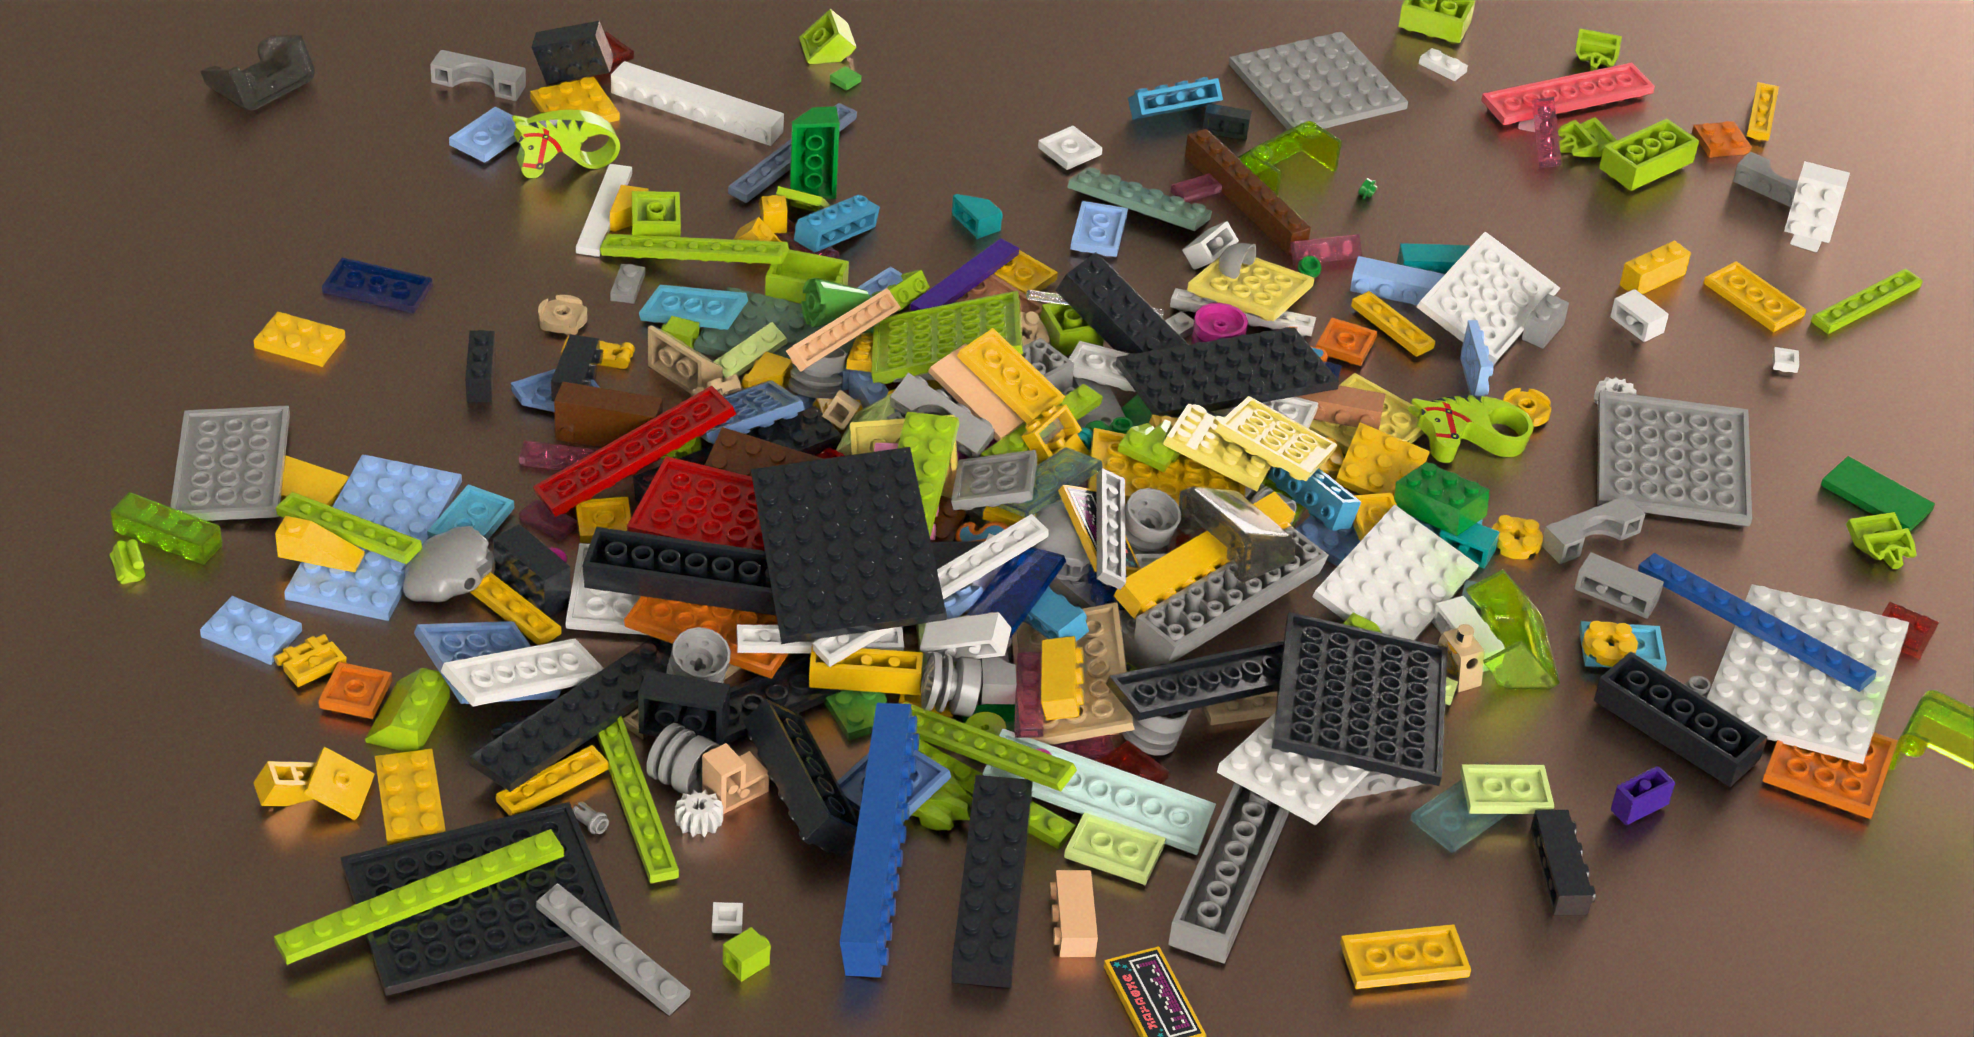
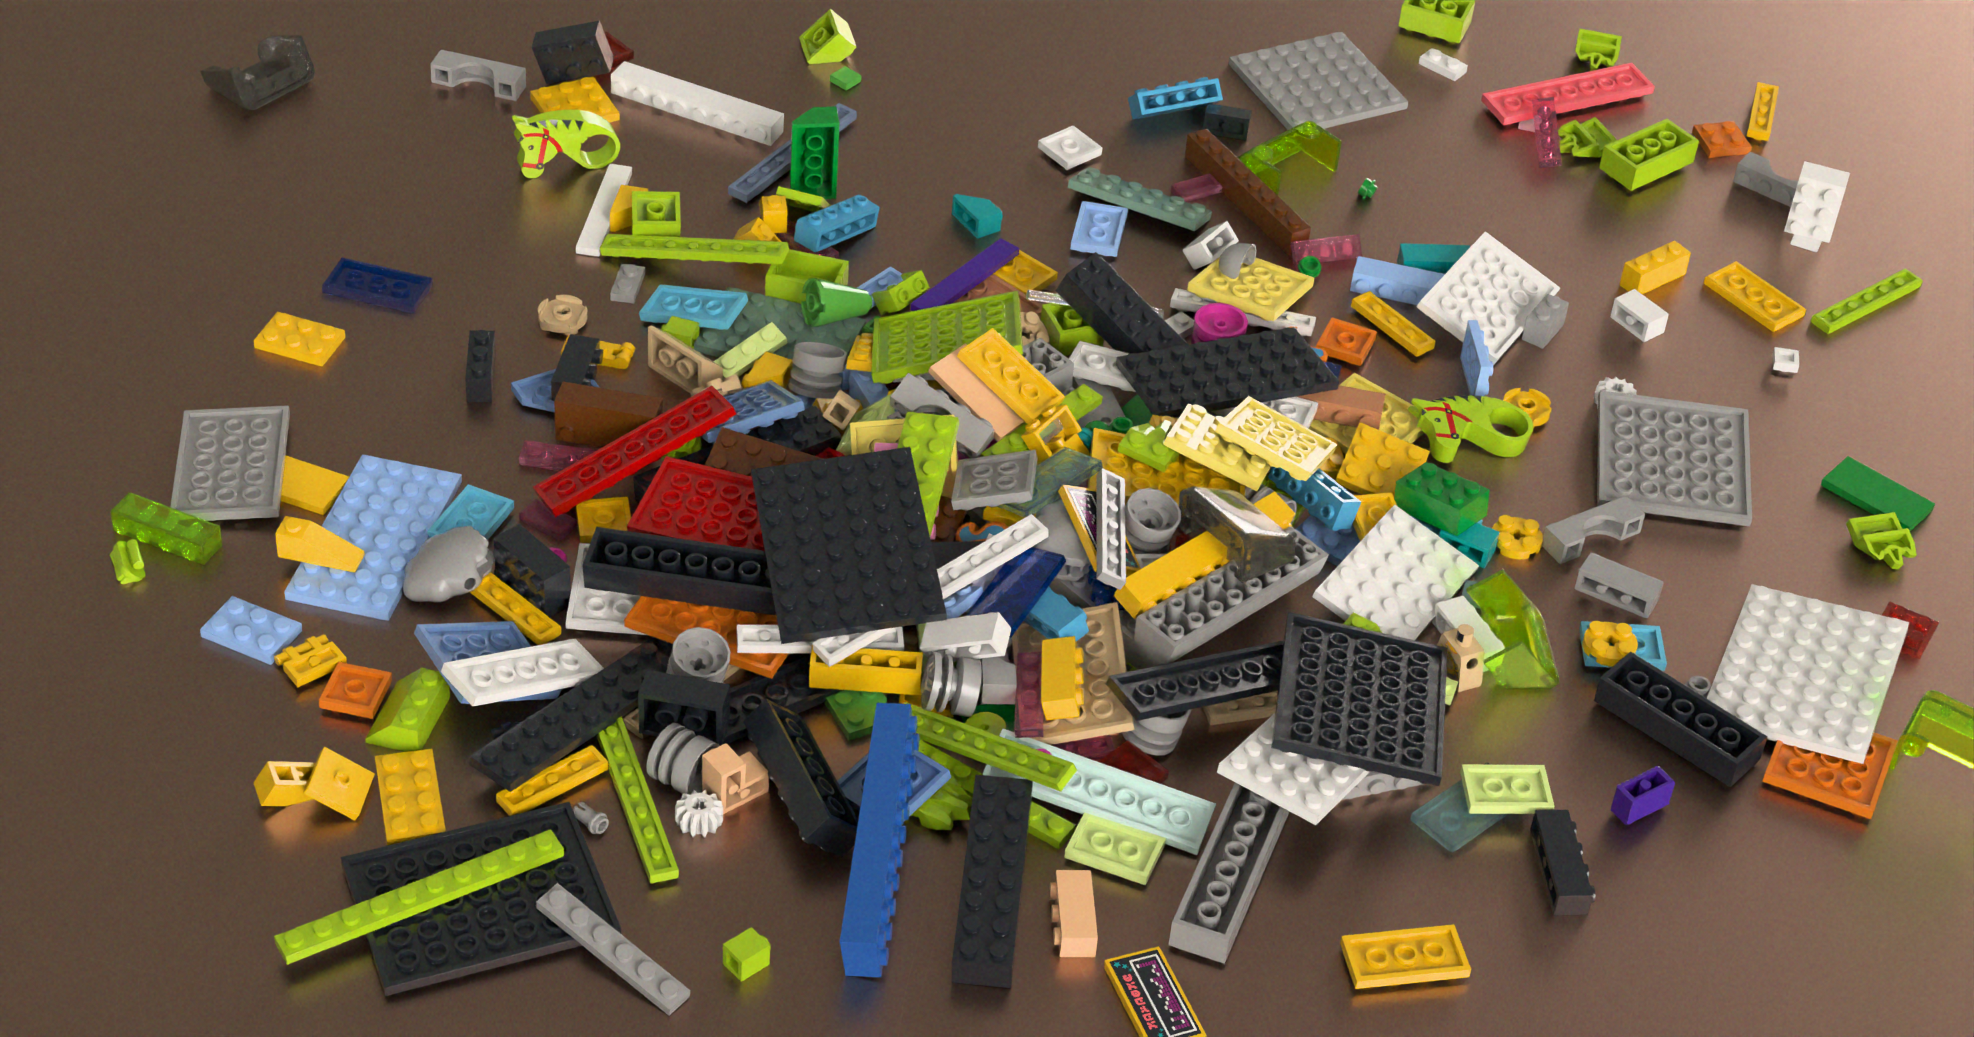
(351, 528): lime plate -> none
(486, 135): light blue plate -> none
(727, 917): white plate -> none
(843, 330): light nougat plate -> none
(1759, 622): blue plate -> none

